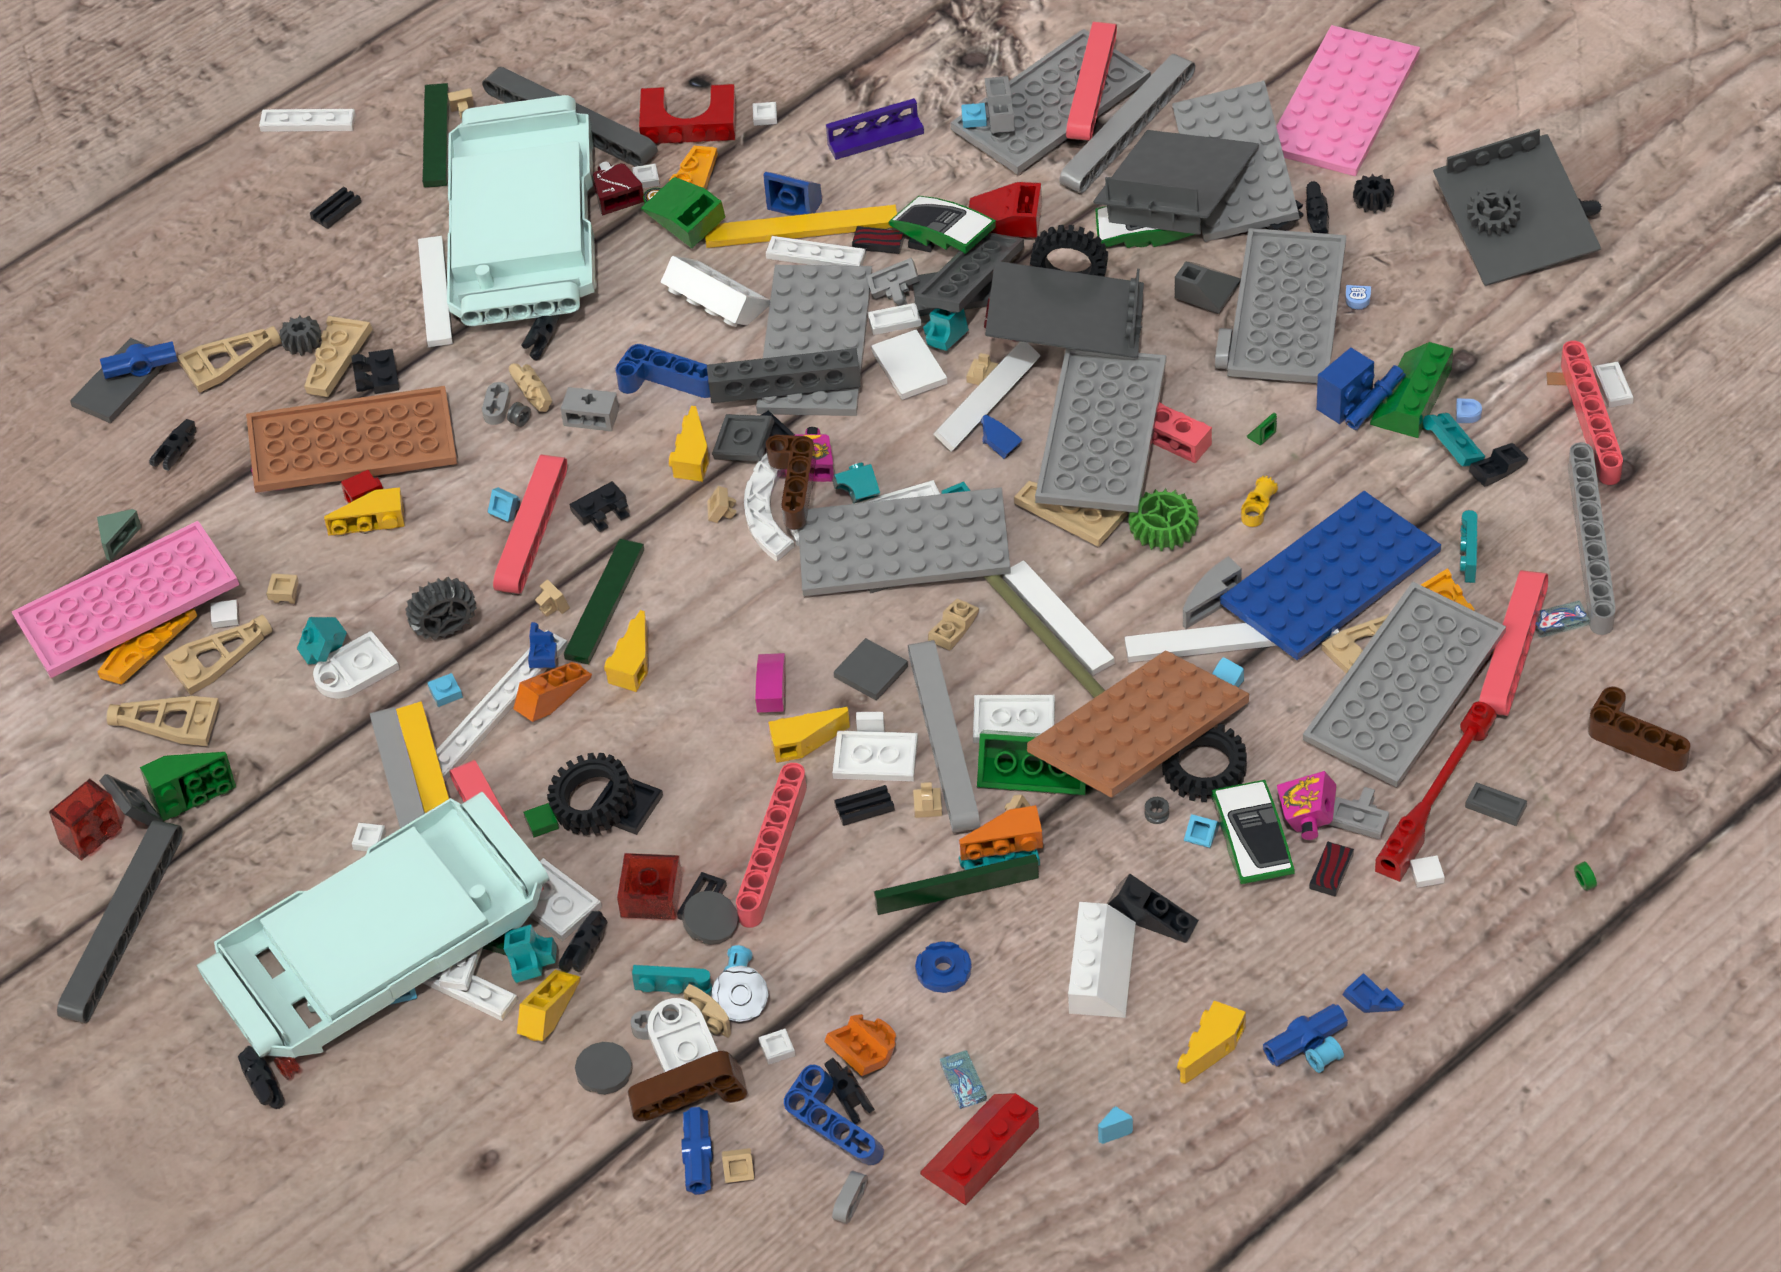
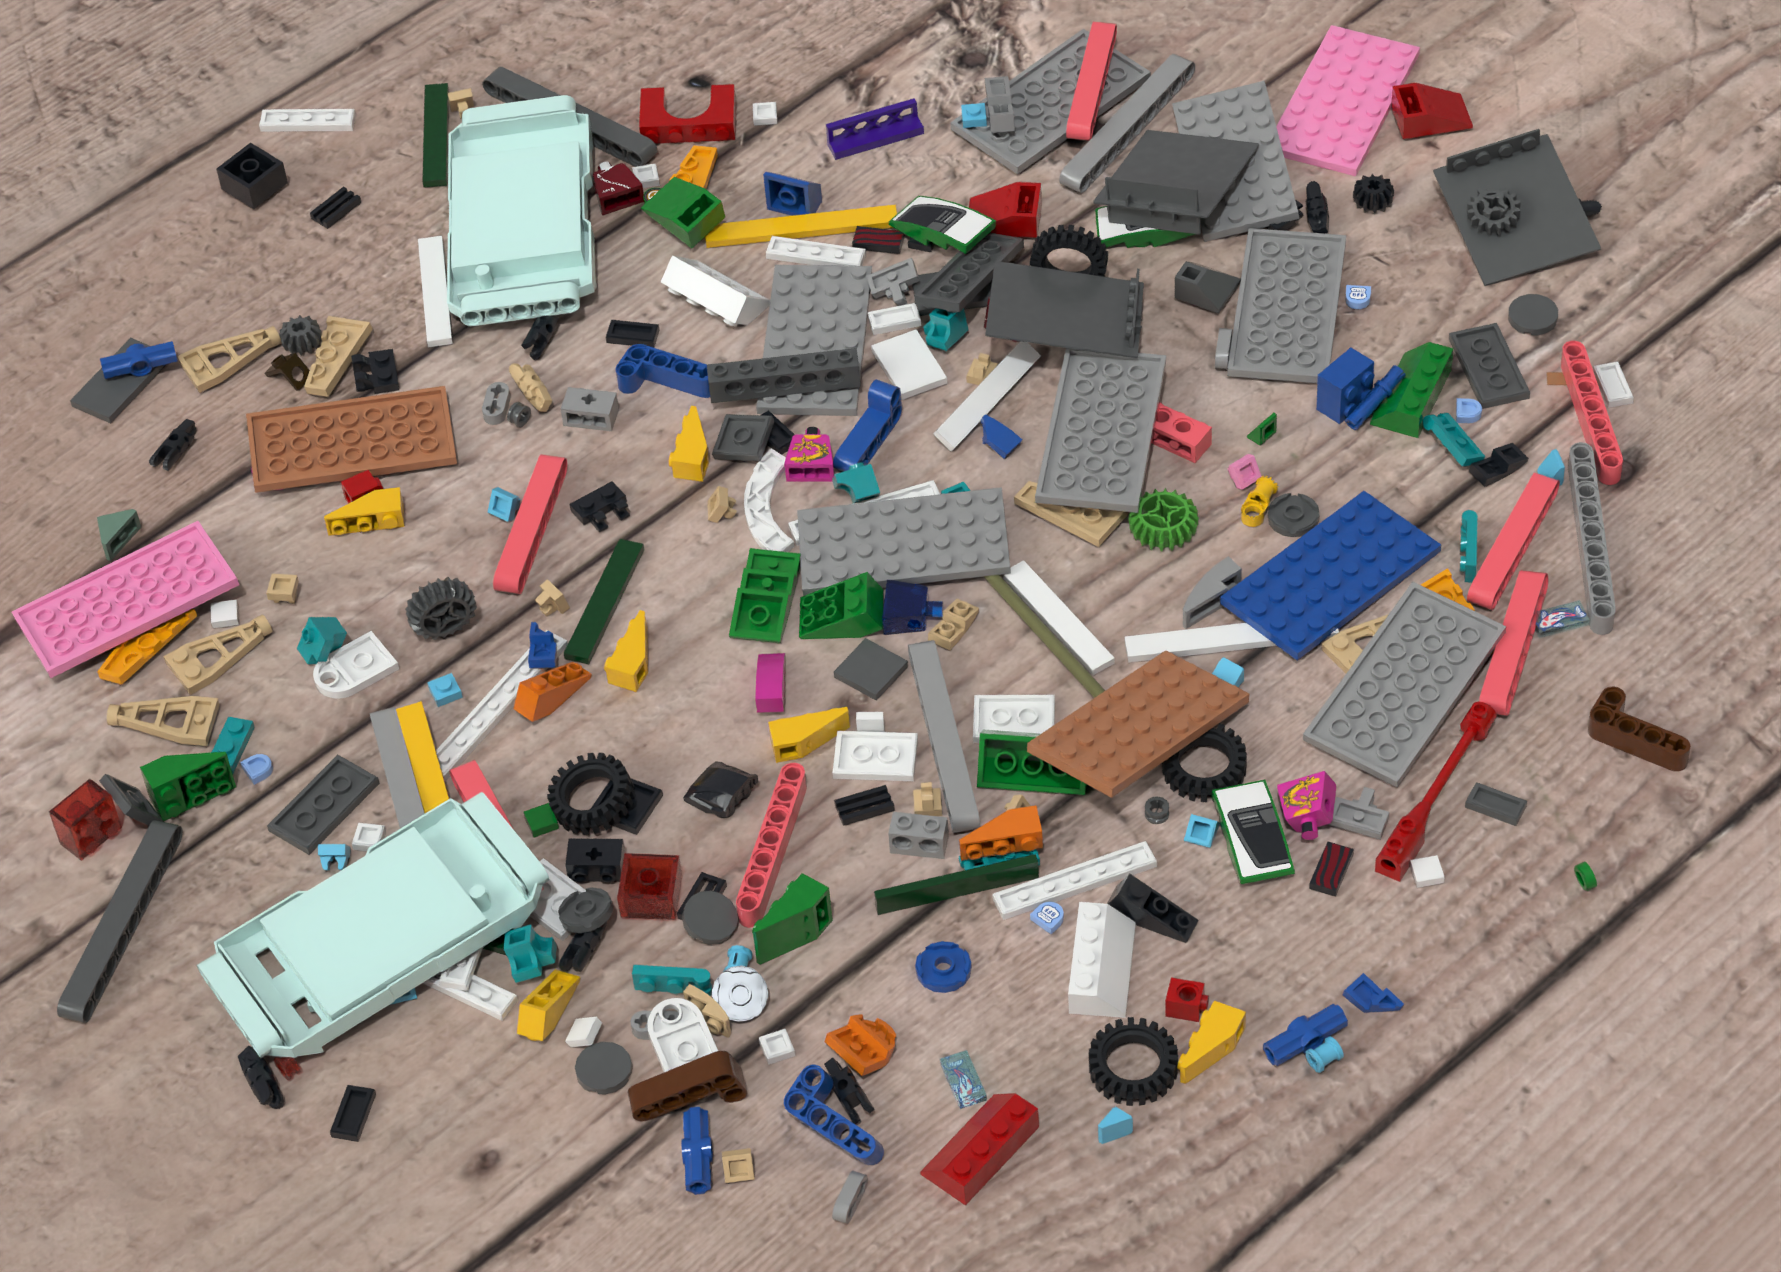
(234, 739): none -> teal plate
(252, 175): none -> black brick
(257, 767): none -> light blue tile
(285, 365): none -> dark brown bracket
(323, 804): none -> dark grey tile
(340, 852): none -> medium azure tile
(353, 1113): none -> black tile
(583, 1032): none -> white tile
(585, 910): none -> dark grey tile
(594, 859): none -> black brick
(632, 333): none -> black tile
(720, 789): none -> black slope
(765, 595): none -> green slope
(793, 919): none -> green slope
(799, 459): reddish brown beam -> none
(842, 610): none -> green slope
(872, 428): none -> blue beam
(908, 608): none -> clear blue torso
(918, 835): none -> light grey brick
(1048, 916): none -> light blue tile
(1074, 880): none -> white tile
(1133, 1089): none -> black tyre
(1182, 990): none -> red brick
(1244, 471): none -> bright pink tile
(1293, 515): none -> dark grey tile
(1428, 110): none -> red slope
(1489, 365): none -> dark grey tile
(1513, 541): none -> coral beam
(1533, 314): none -> dark grey tile
(1553, 466): none -> medium azure slope

